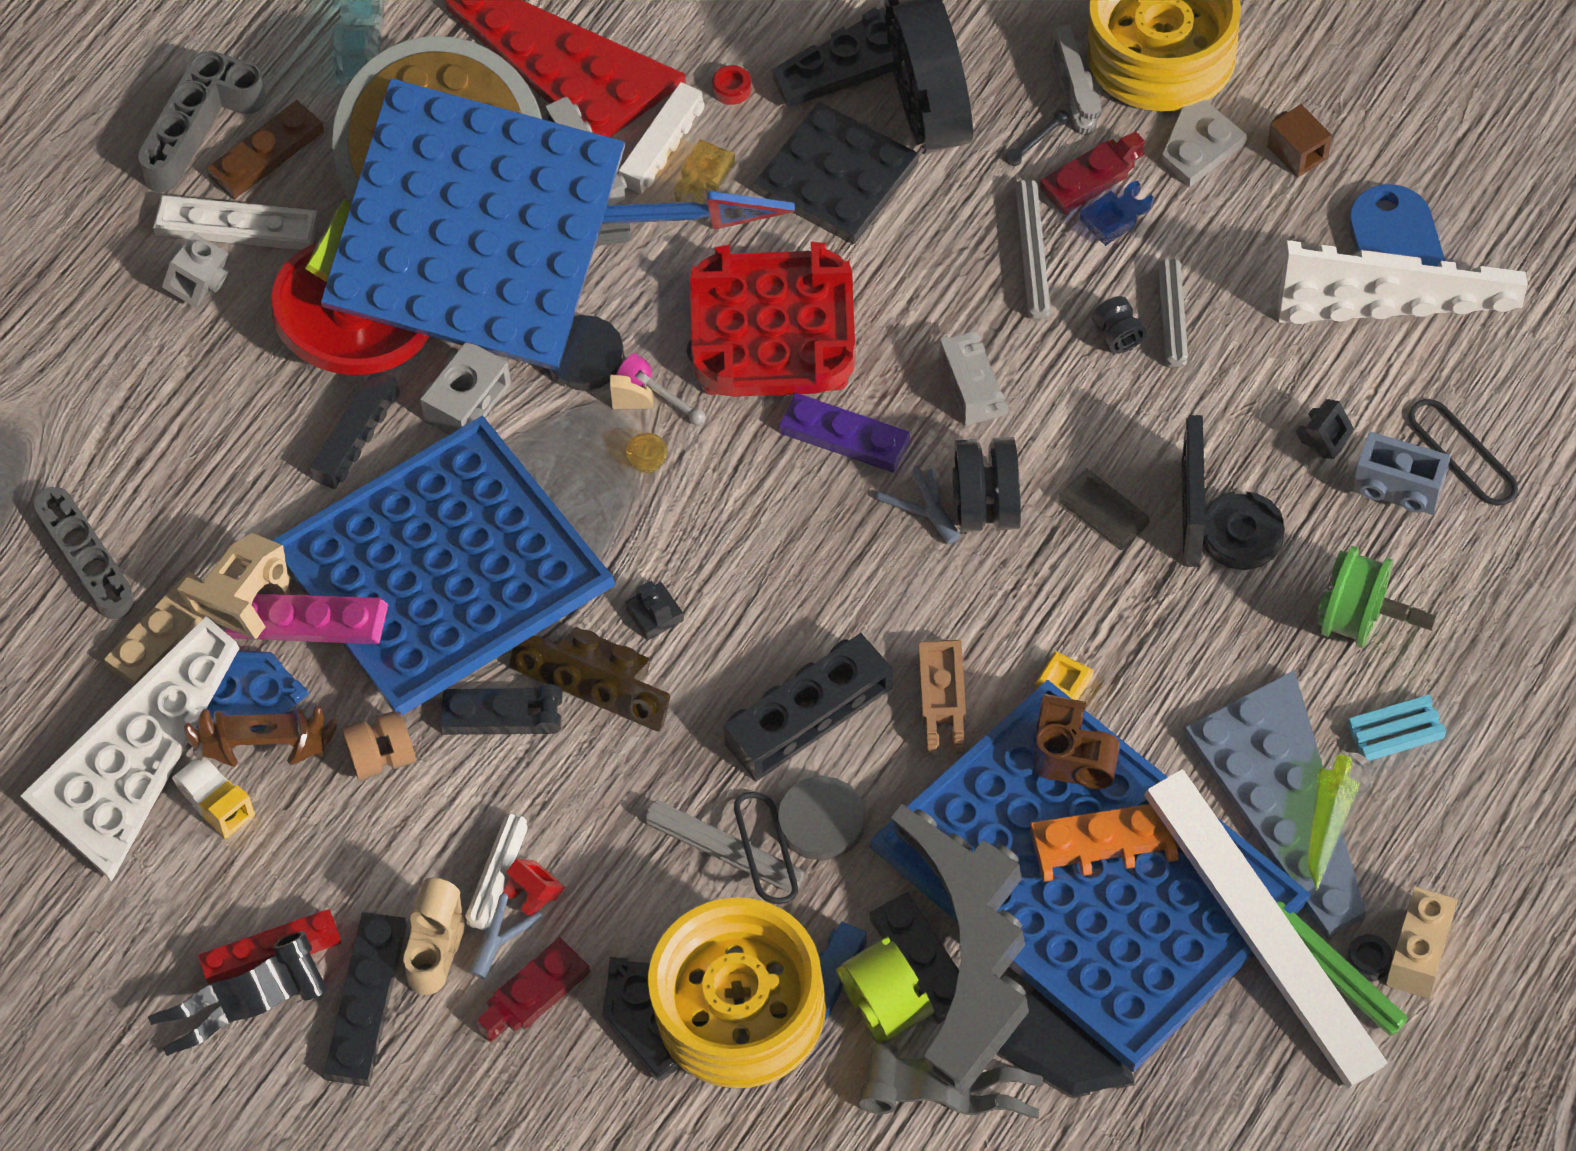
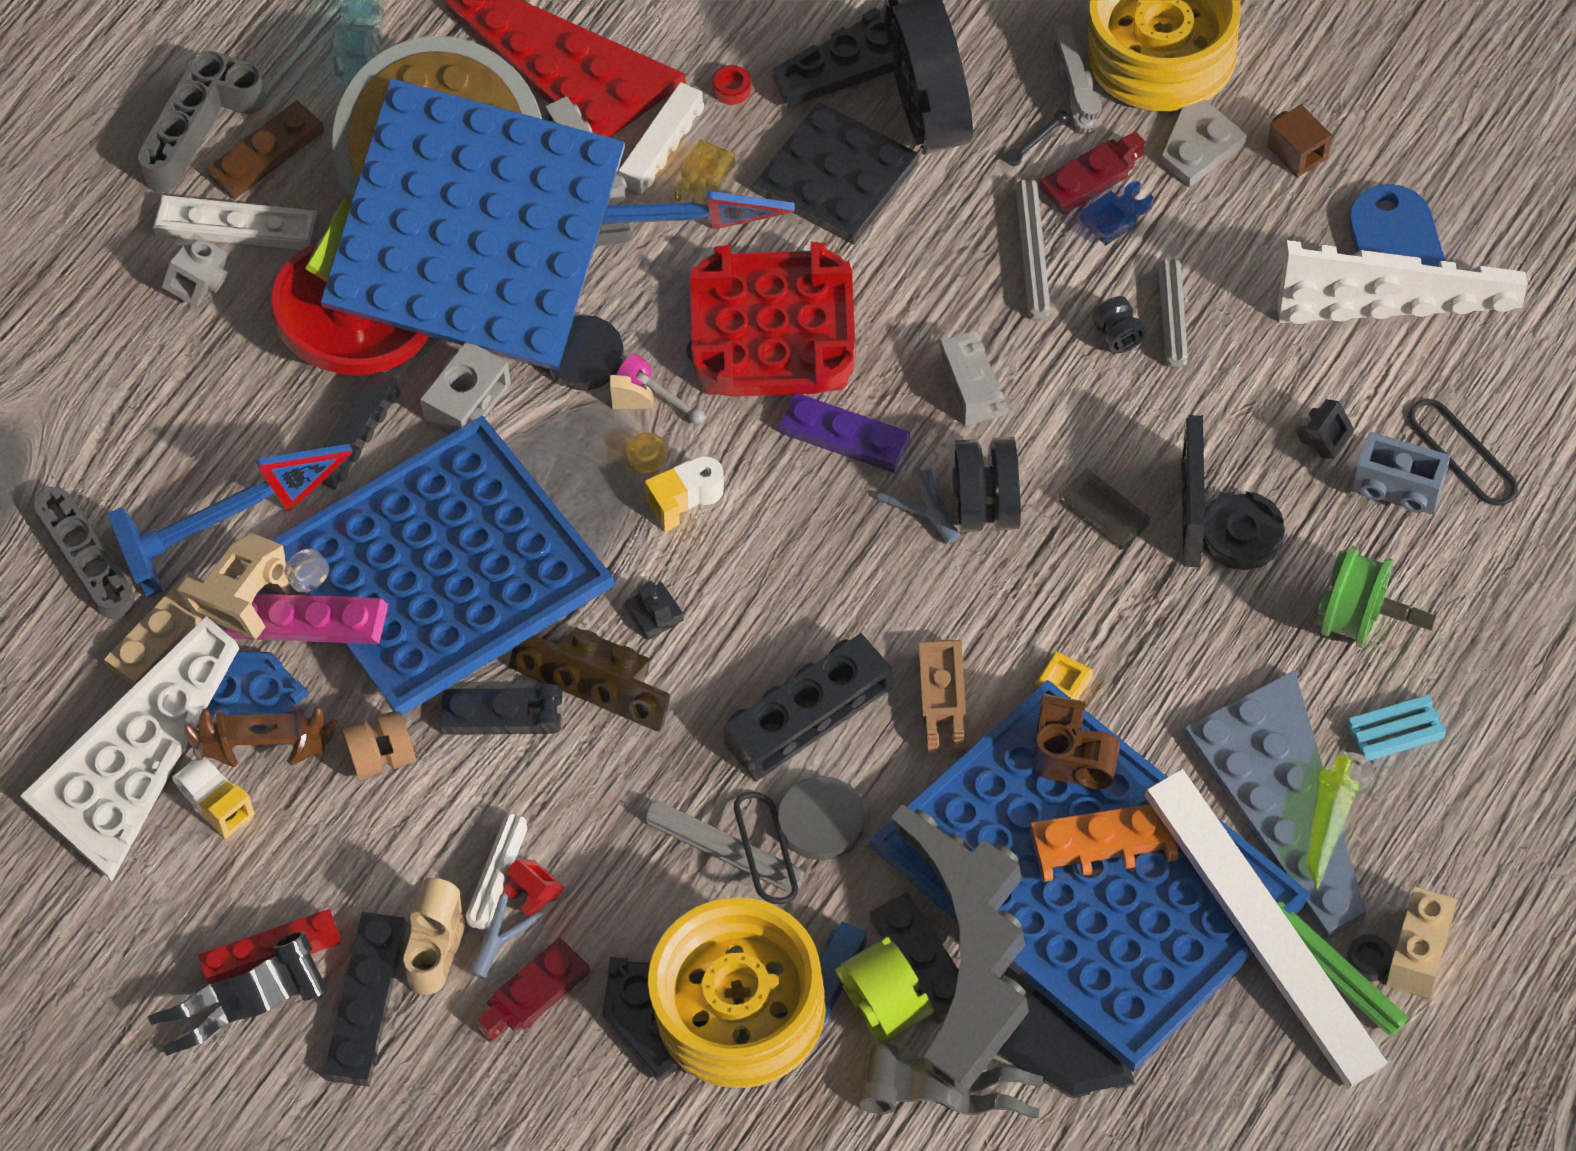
(286, 475): none -> blue piece
(306, 570): none -> clear tile
(684, 488): none -> leg

